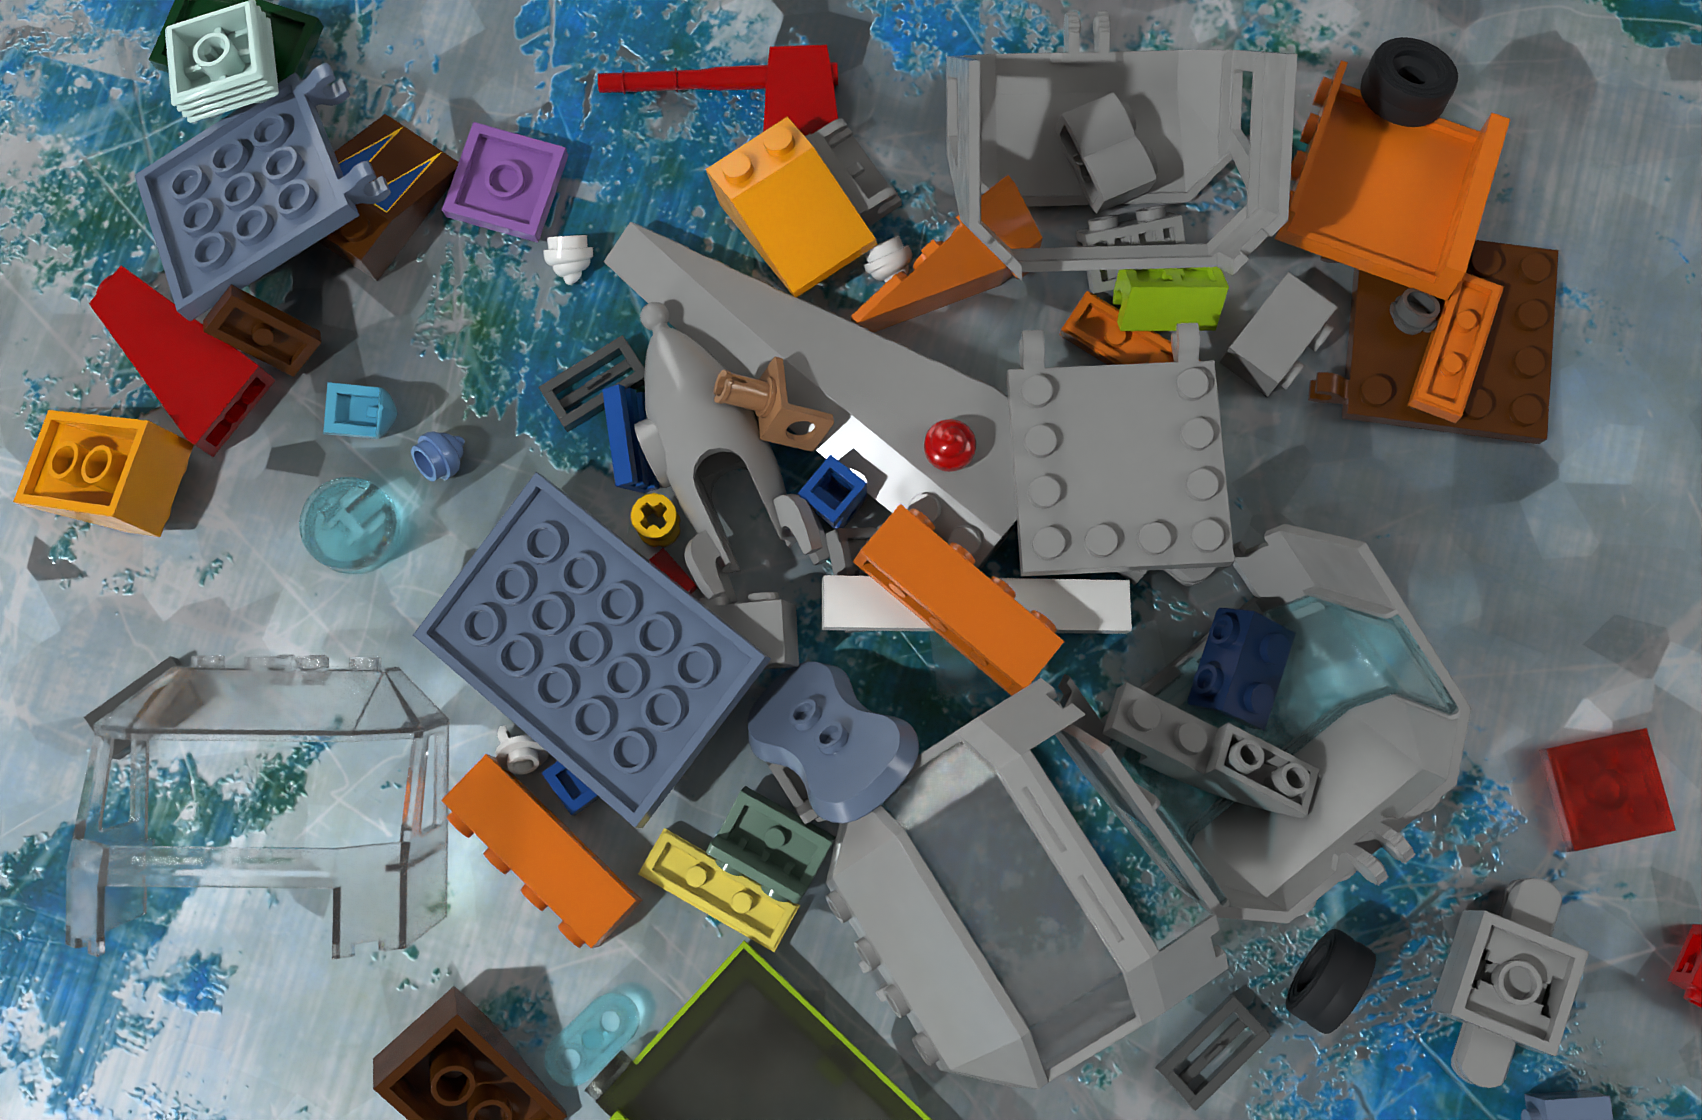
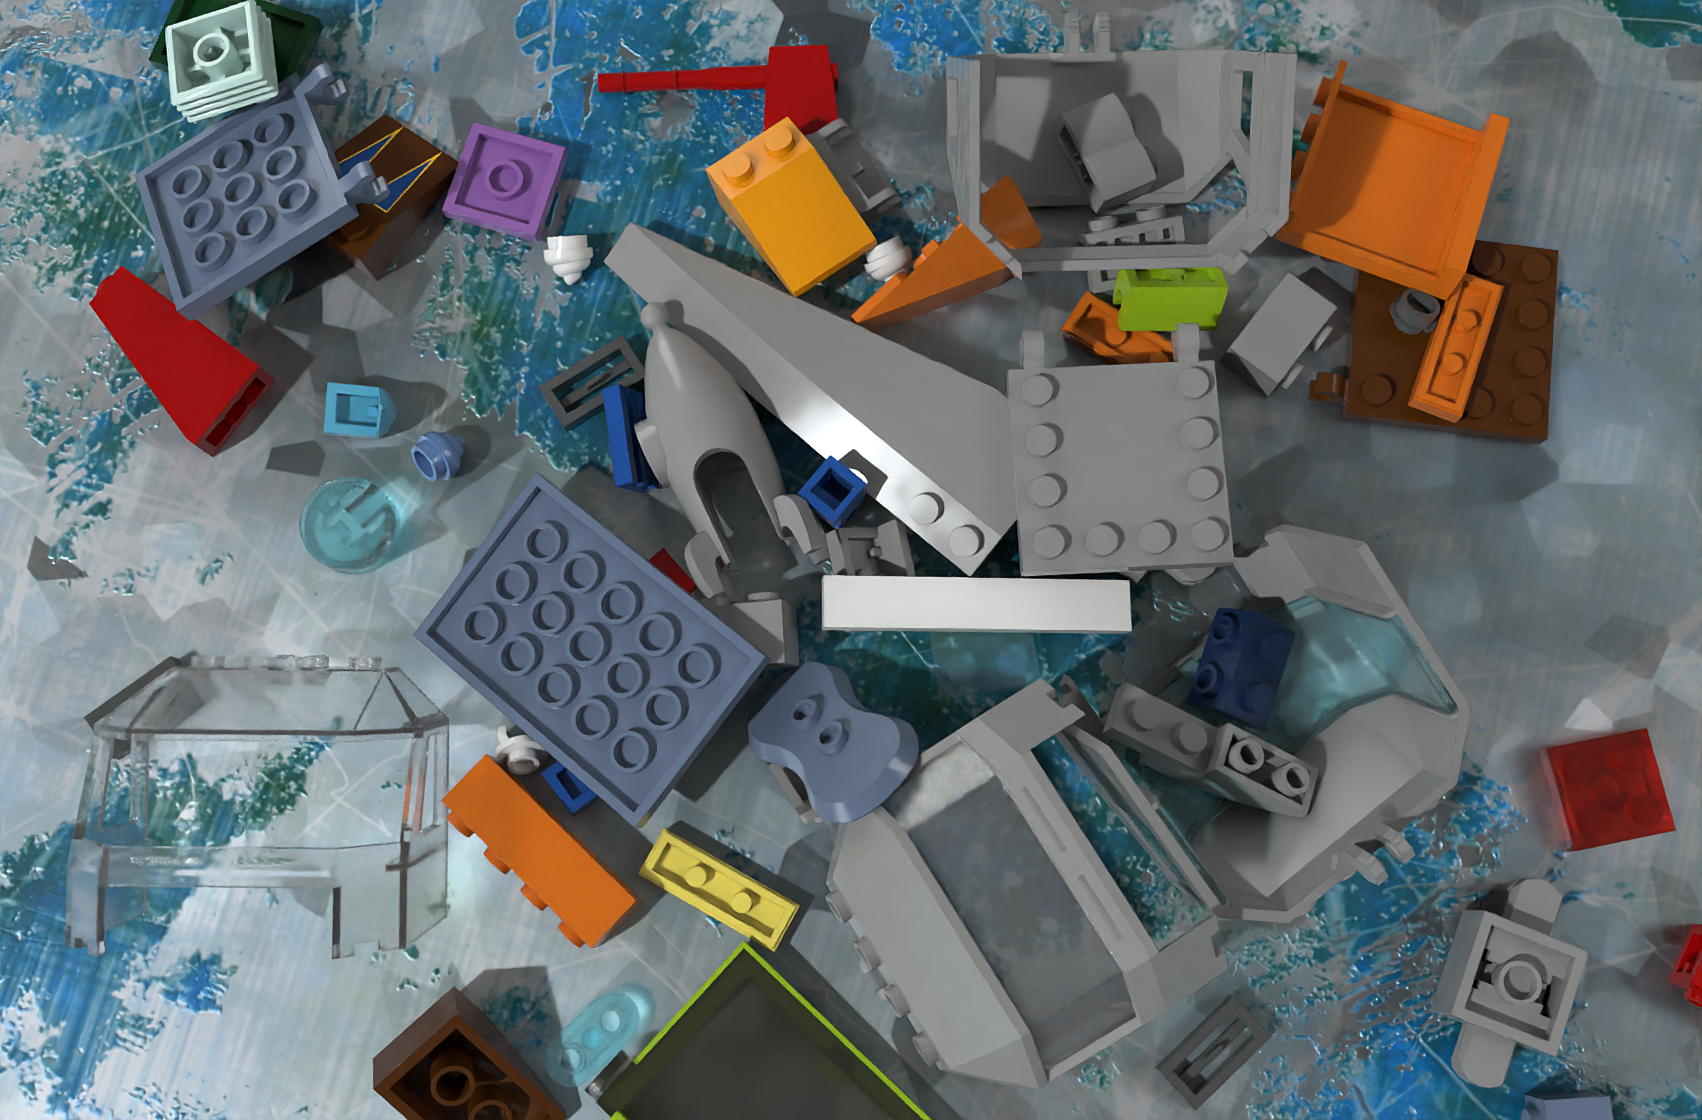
(105, 471): light orange slope -> none
(261, 330): reddish brown plate -> none
(660, 507): yellow bush -> none
(770, 402): medium nougat bracket -> none
(770, 846): sand green bracket -> none
(950, 445): red plate -> none
(959, 600): orange brick -> none
(1330, 981): black tyre -> none
(1409, 82): black tyre -> none

